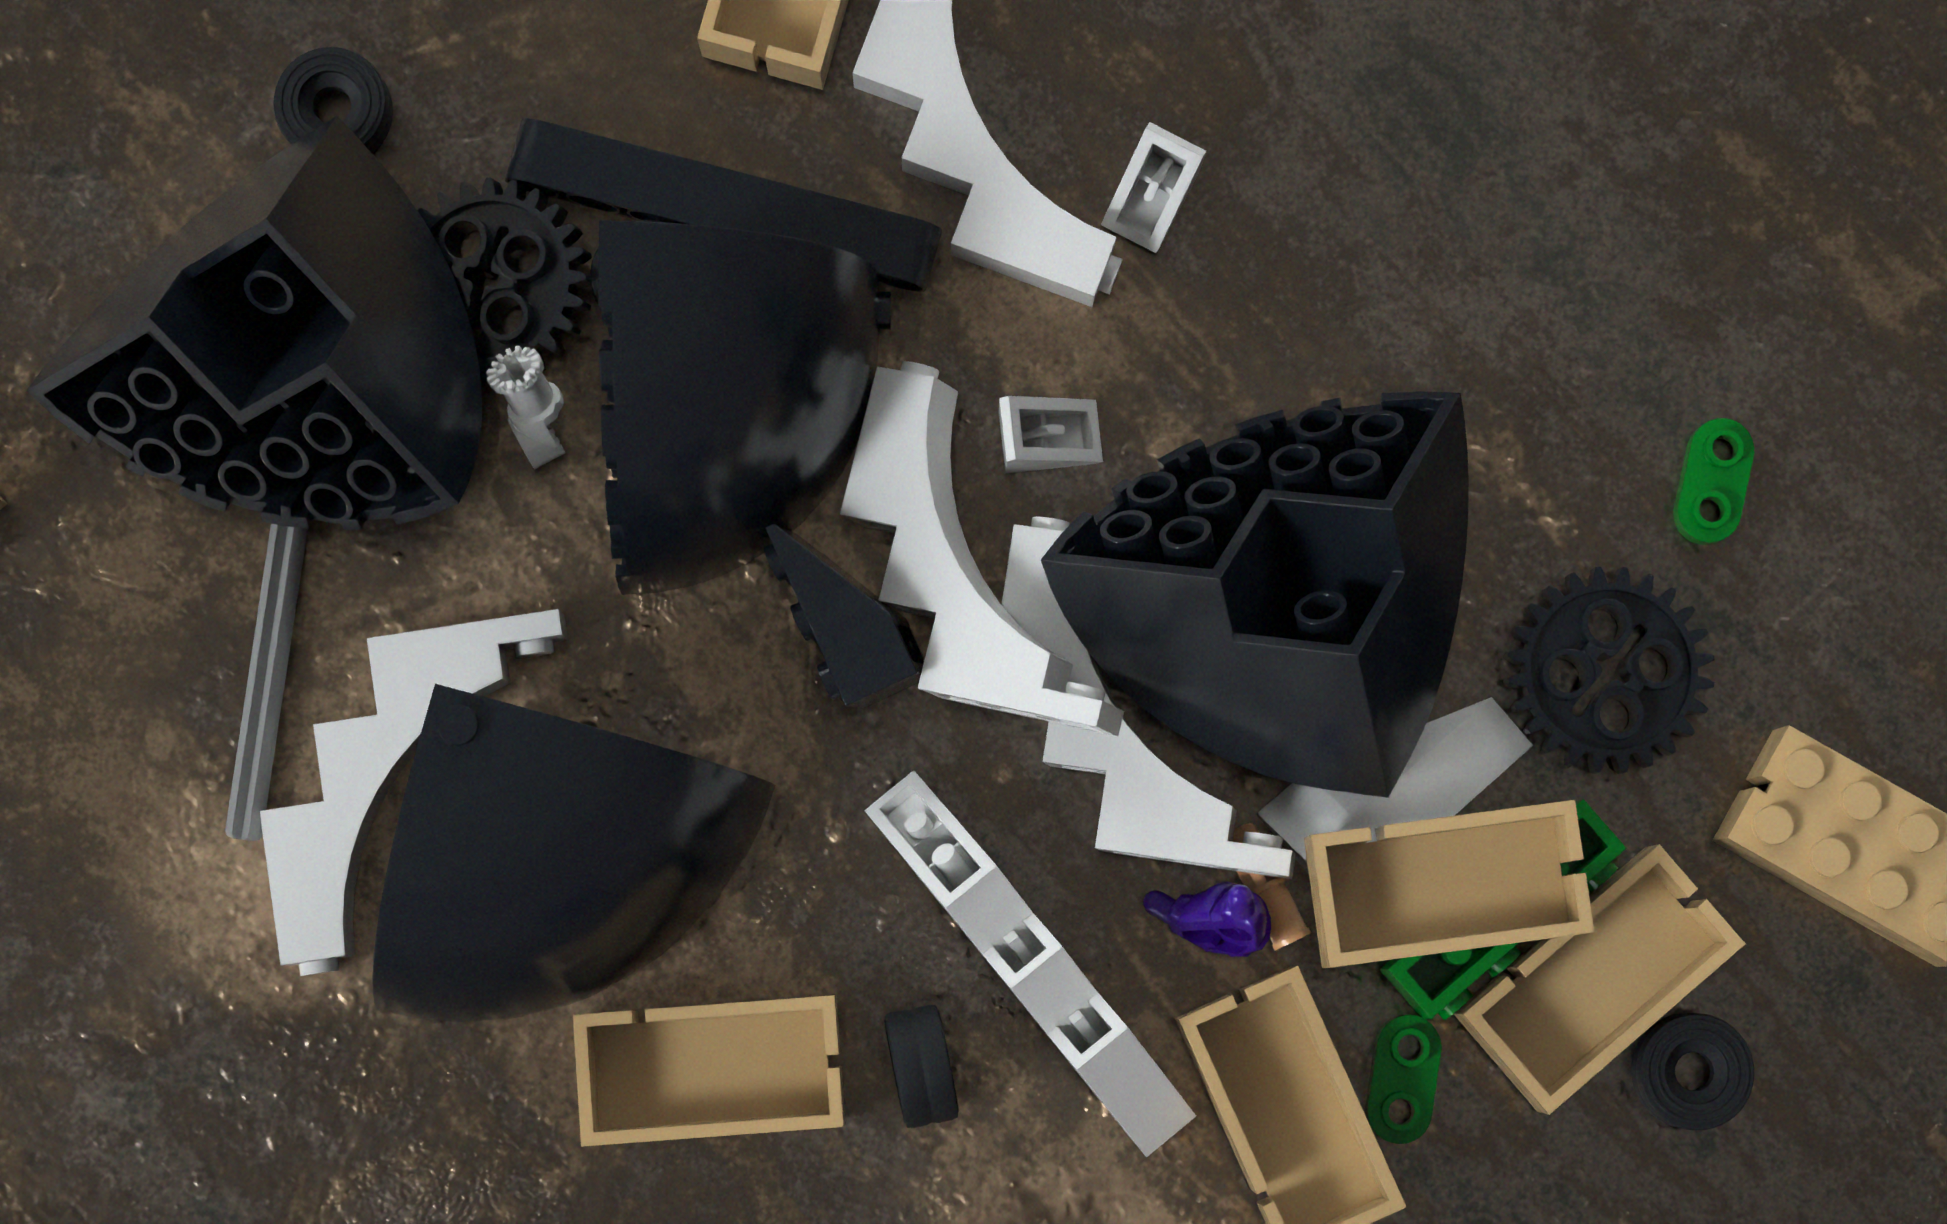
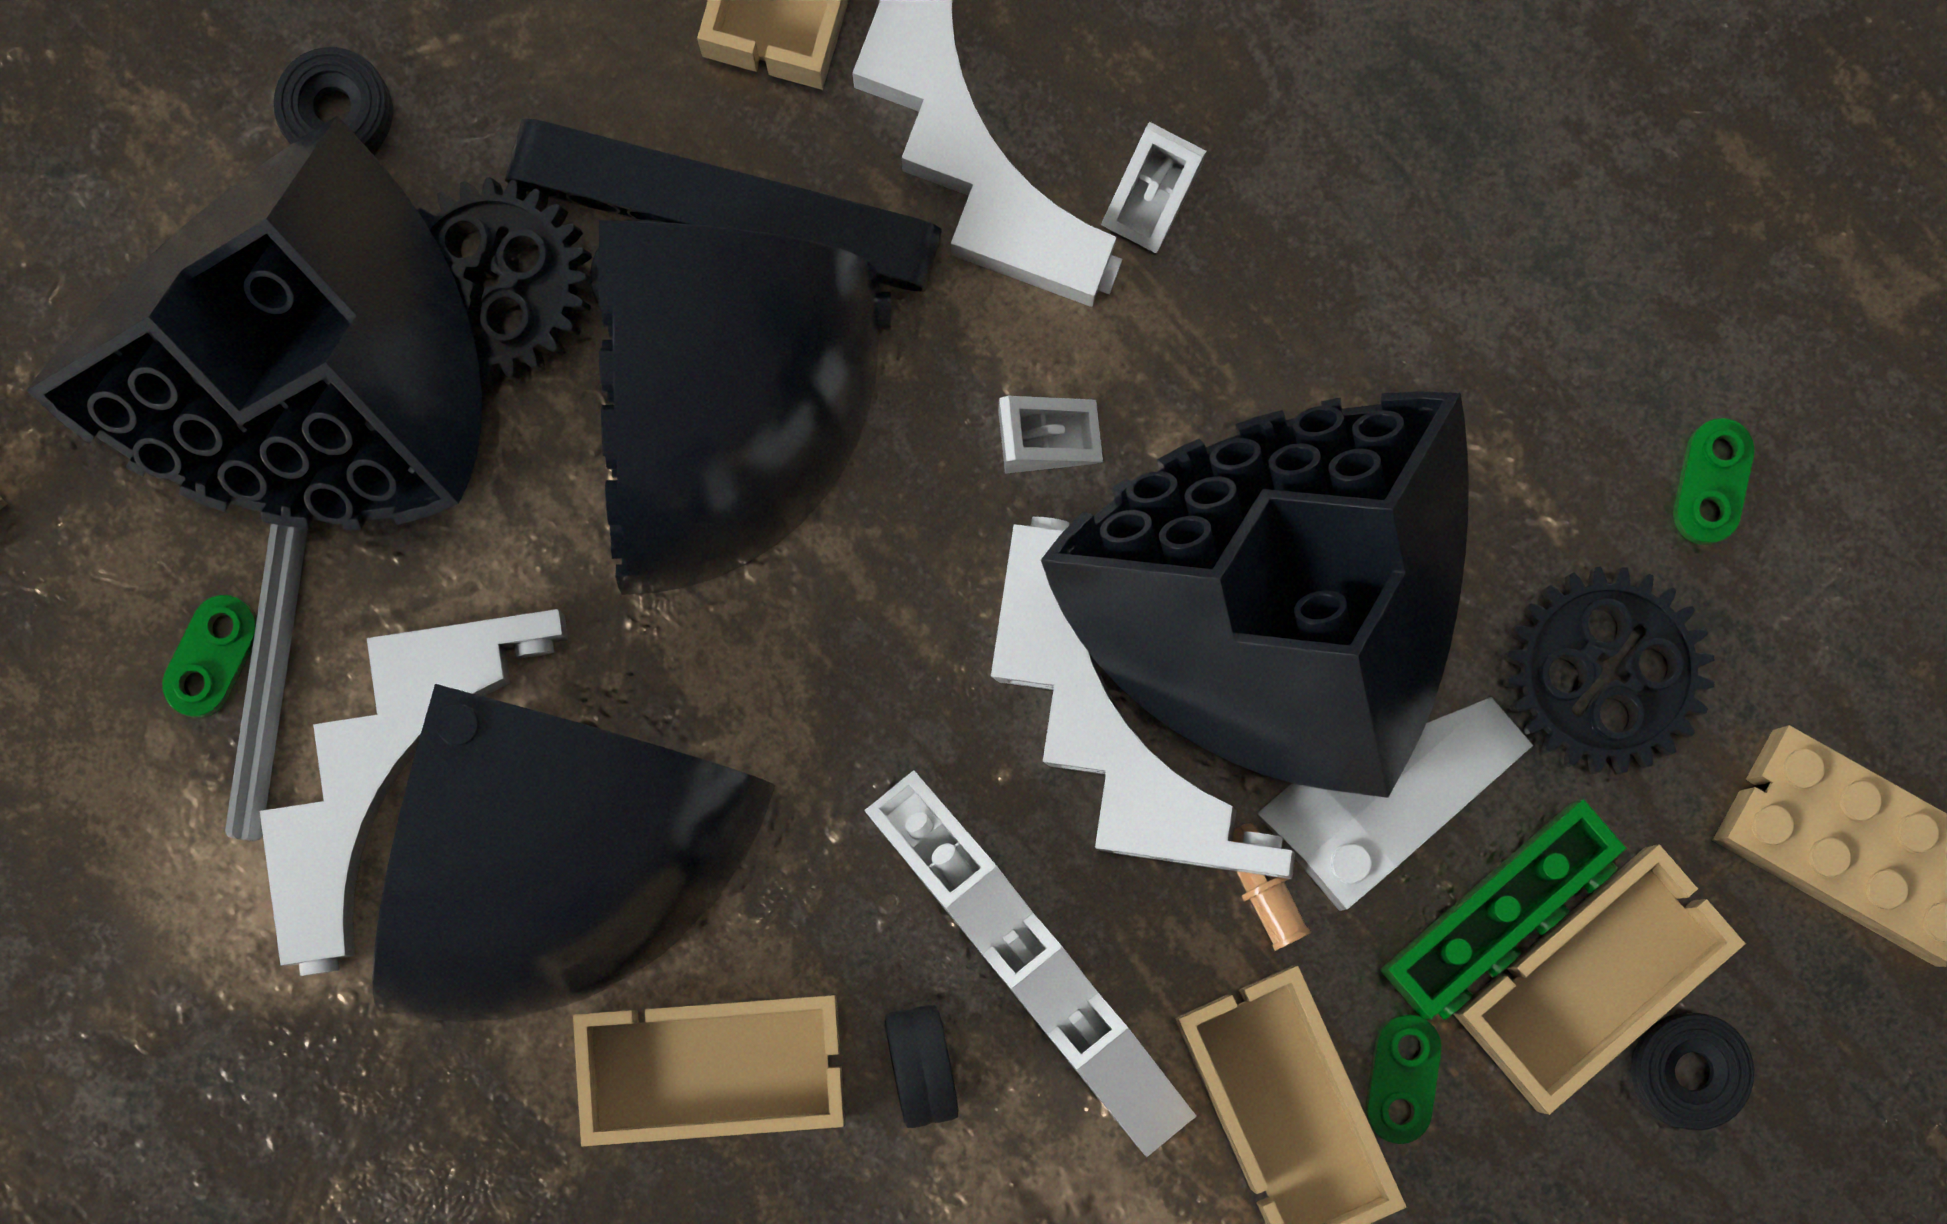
(215, 658): none -> green plate
(531, 402): white connector -> none
(863, 640): black slope -> none
(975, 646): white arch -> none
(1219, 920): dark purple piece -> none
(1447, 884): tan piece -> none

